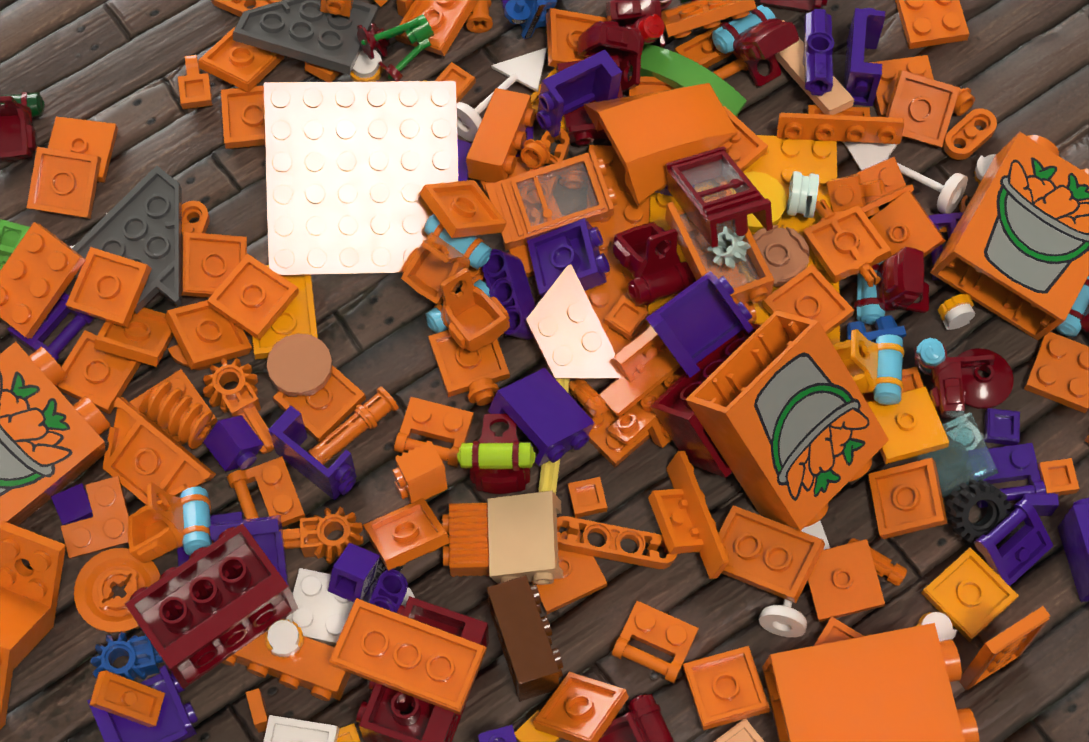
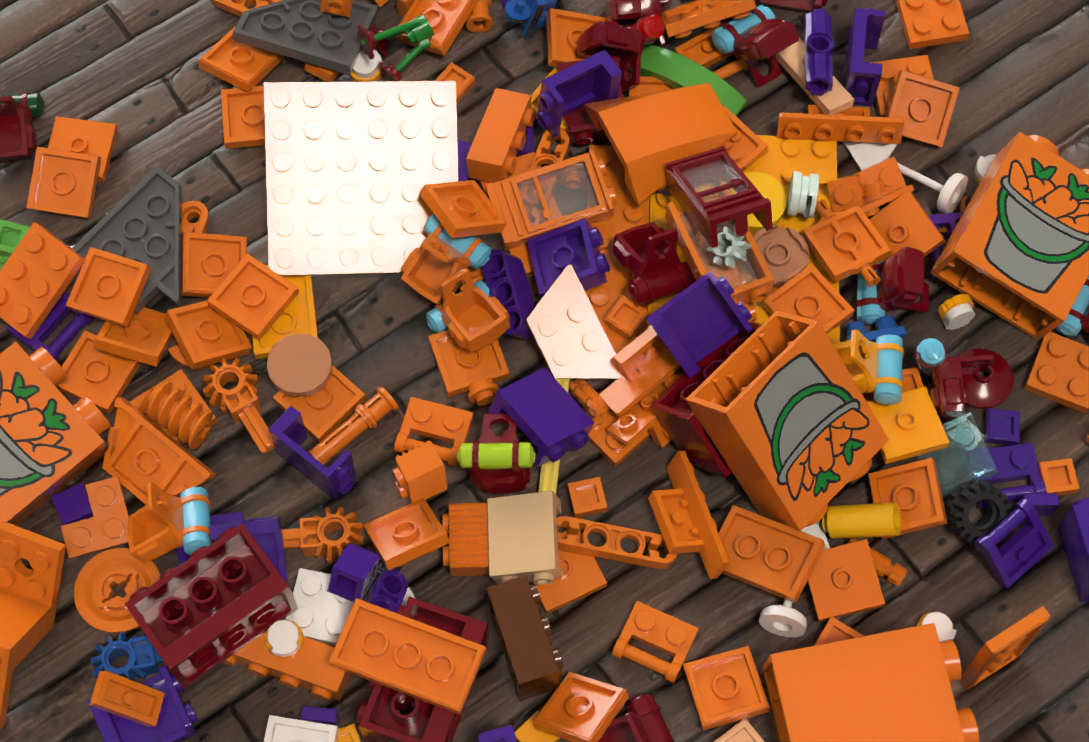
(194, 87): orange plate -> none
(233, 443): dark purple brick -> none
(258, 709): orange tile -> none
(275, 489): orange plate -> none
(320, 715): none -> dark purple tile
(523, 69): white piece -> none
(535, 153): orange plate -> none
(862, 520): none -> yellow brick
(964, 101): orange plate -> none
(968, 135): orange plate -> none
(970, 594): light orange plate -> none

